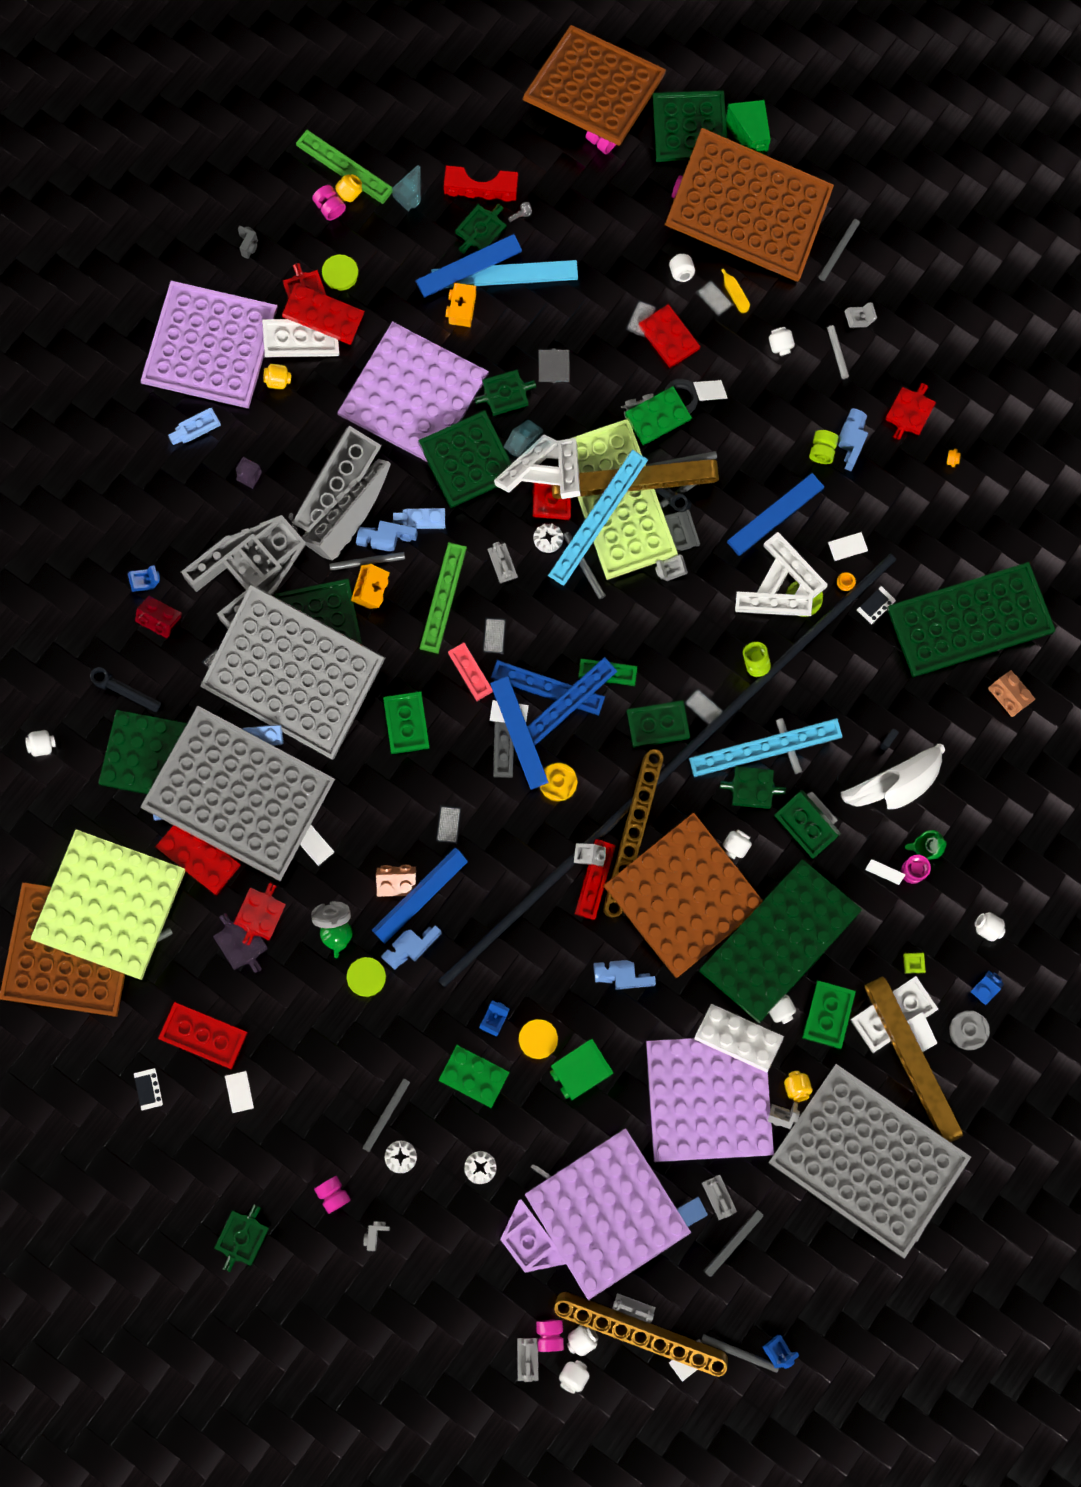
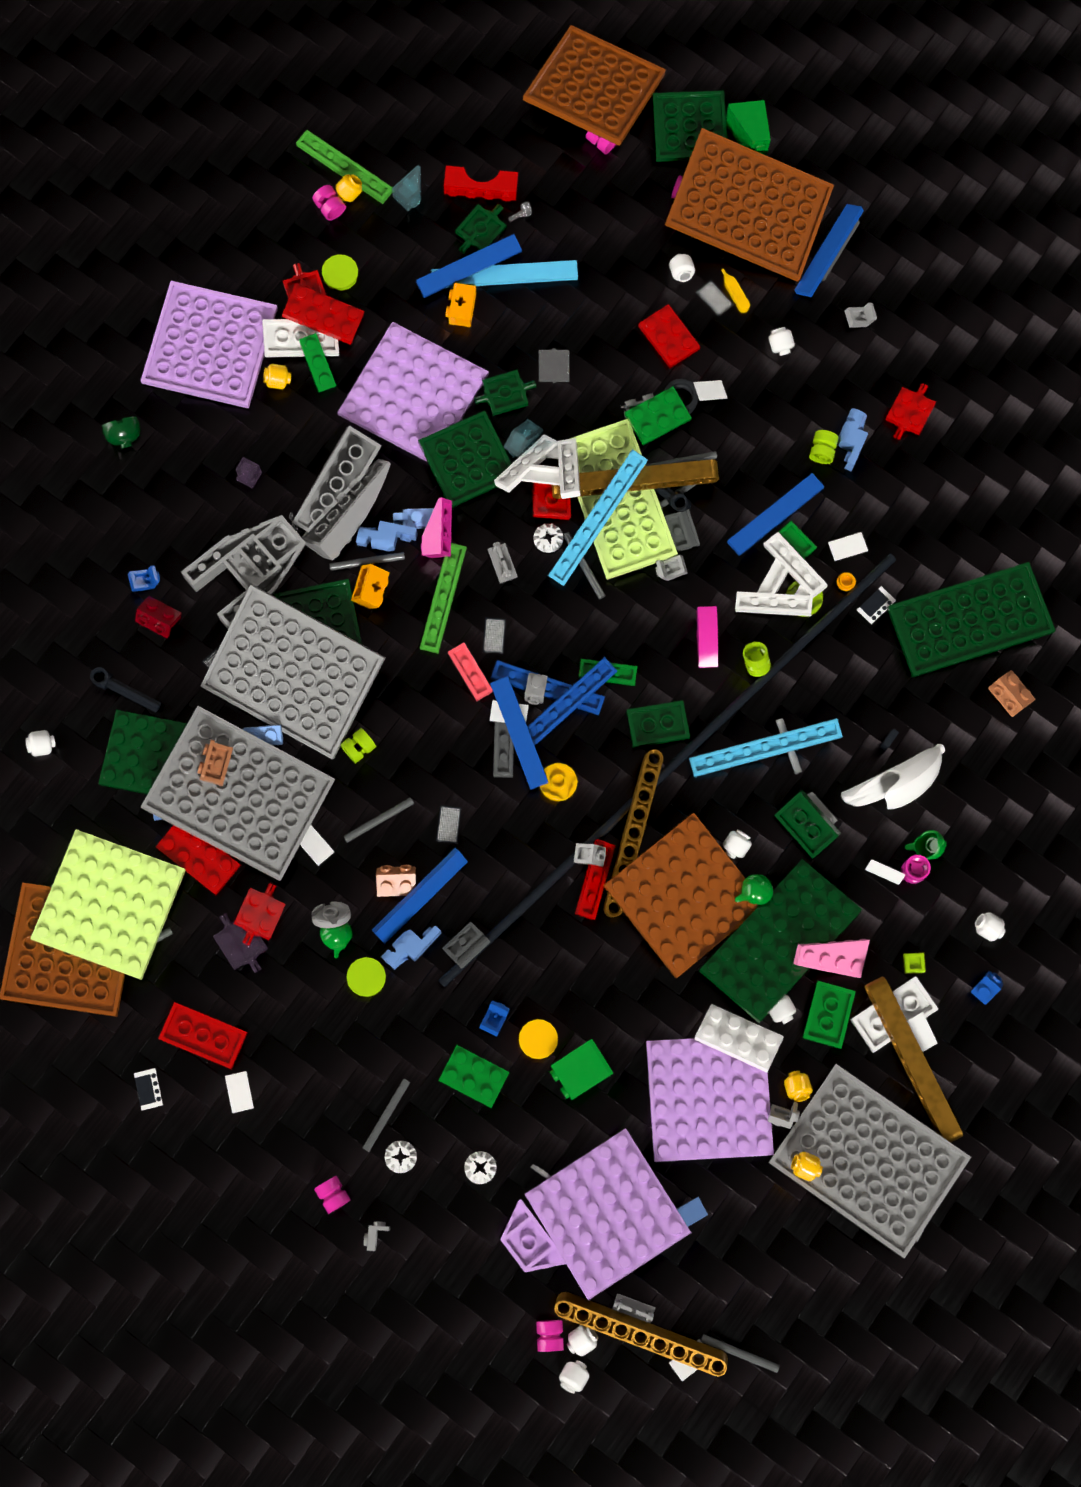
(122, 431): none -> dark green cylinder
(195, 427): light blue hinge -> none
(216, 763): none -> nougat bracket
(241, 1238): dark green plate -> none
(250, 241): dark grey bracket -> none
(317, 362): none -> green plate
(364, 742): none -> lime wheel
(379, 819): none -> dark grey bar
(406, 722): green plate -> none
(437, 535): none -> slope
(466, 945): none -> dark grey plate
(527, 1359): light grey hinge -> none
(535, 688): none -> light grey bracket
(623, 974): medium blue plate -> none
(641, 312): sticker -> none
(703, 706): sticker -> none
(707, 637): none -> dark pink slope
(719, 1197): light grey hinge -> none
(733, 1243): dark grey tile -> none
(752, 787): dark green plate -> none
(756, 890): none -> green hair
(779, 1353): blue bracket -> none
(797, 540): none -> green tile
(806, 1166): none -> yellow head
(829, 250): none -> blue tile
(834, 957): none -> bright pink wing
(838, 353): light grey bar -> none
(953, 457): light orange plate -> none
(969, 1030): light grey tile -> none

